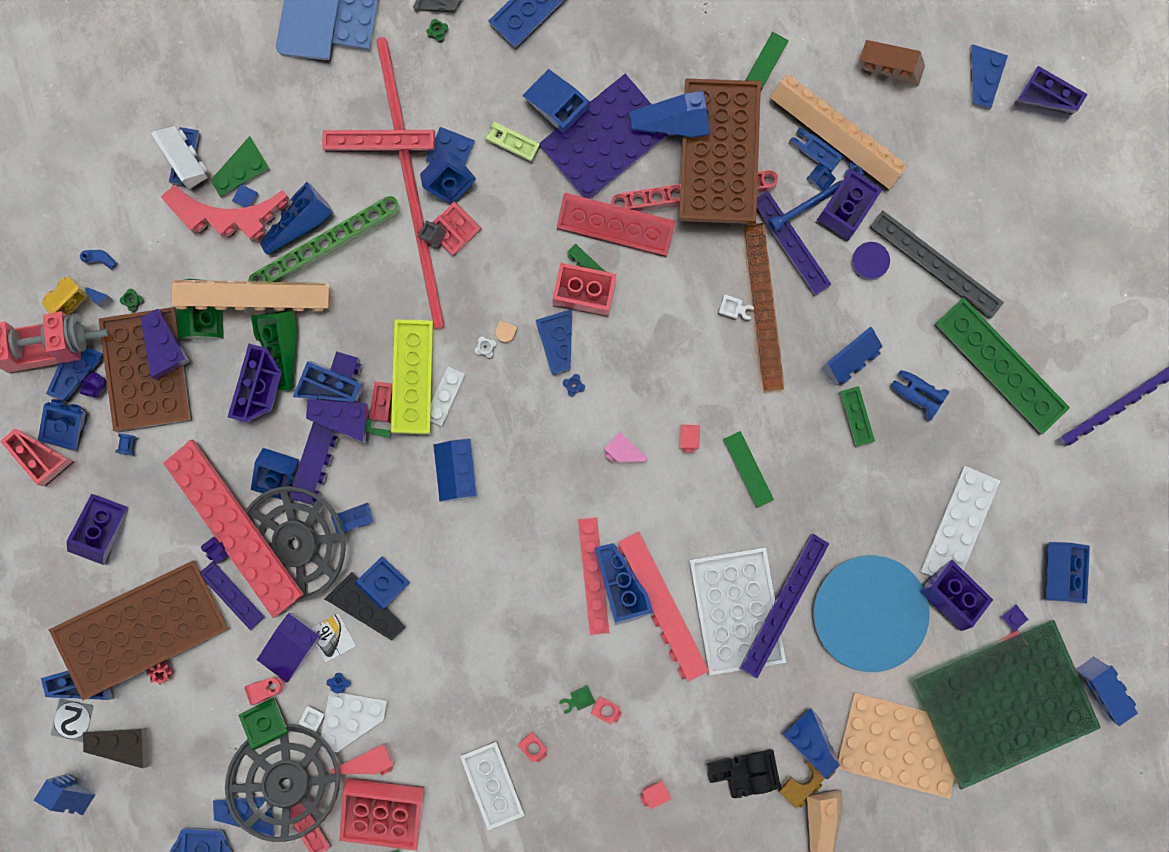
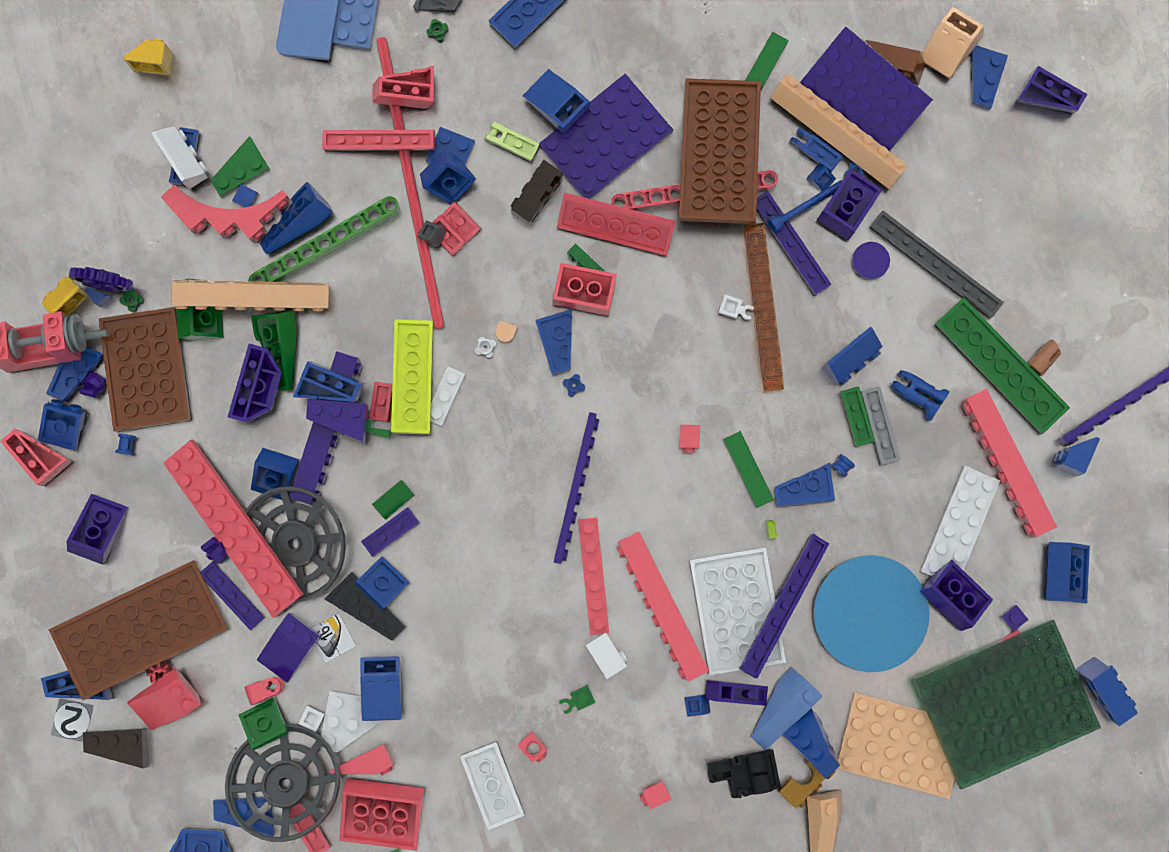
(62, 794): blue wedge -> none
(90, 256): blue arm -> none
(100, 279): none -> dark purple gear
(150, 57): none -> yellow slope
(161, 345): dark purple wedge -> none
(165, 700): none -> coral slope
(338, 688): blue plate -> none
(355, 518): blue hinge -> none
(380, 688): none -> blue slope
(390, 532): none -> dark purple plate
(393, 499): none -> green slope
(405, 89): none -> coral wedge
(455, 470): blue slope -> none
(537, 192): none -> dark brown wedge
(578, 480): none -> dark purple plate
(601, 702): coral brick -> none
(606, 656): none -> white wedge
(623, 451): bright pink slope -> none
(624, 591): blue wedge -> none
(677, 115): blue wedge -> none
(697, 705): none -> blue slope
(736, 692): none -> dark purple slope
(771, 530): none -> lime tile
(787, 704): none -> medium blue wedge
(807, 489): none -> blue wing
(842, 465): none -> blue wheel
(866, 89): none -> dark purple plate
(880, 425): none -> light grey plate
(952, 42): none -> light nougat slope
(1009, 464): none -> coral brick
(1045, 357): none -> nougat arm
(1076, 458): none -> blue slope

